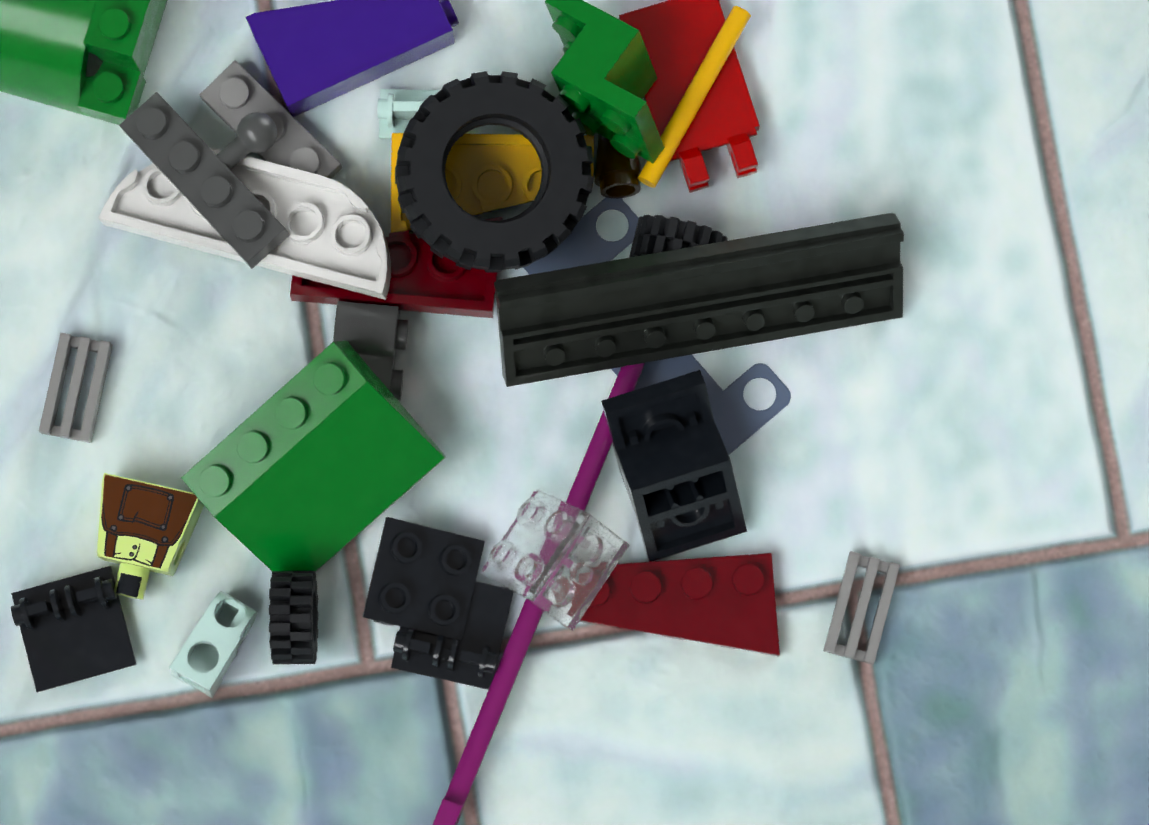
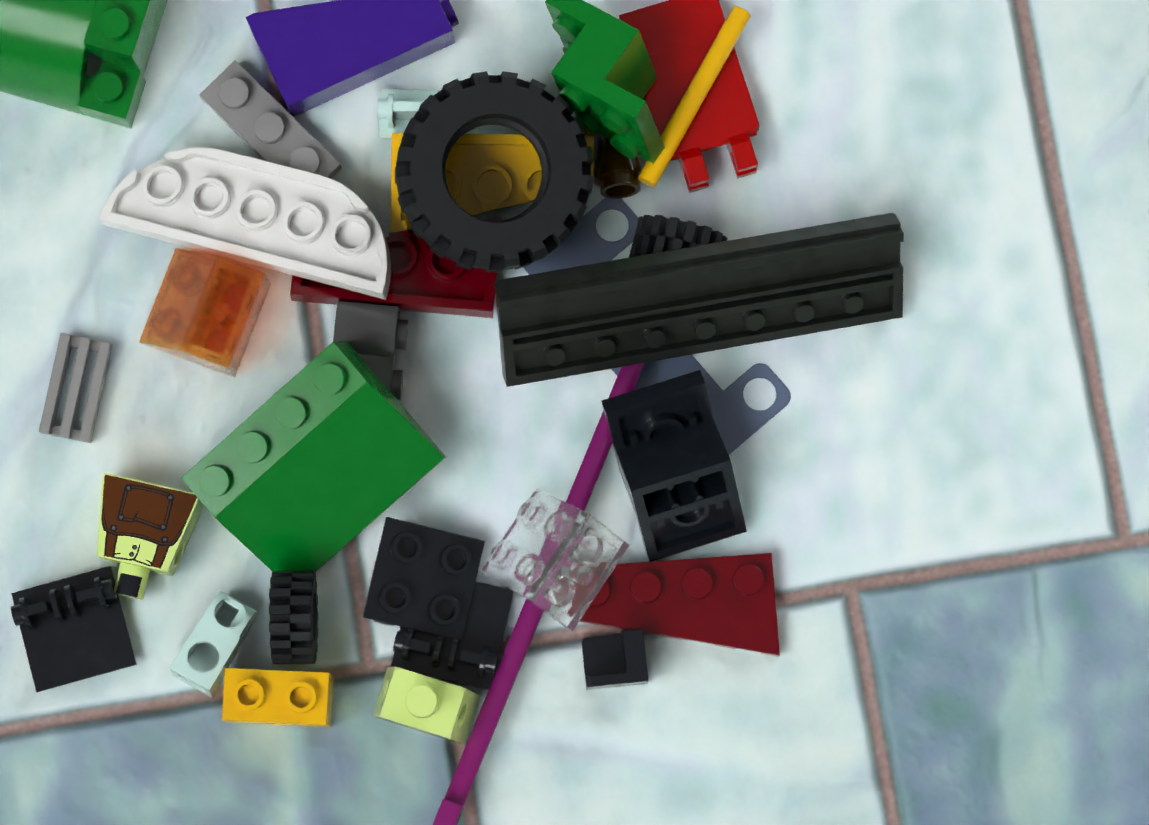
(206, 310): none -> clear orange slope
(207, 177): dark grey plate -> none
(277, 697): none -> yellow brick
(426, 705): none -> yellowish green torso
(615, 660): none -> black panel
(872, 565): light grey tile -> none

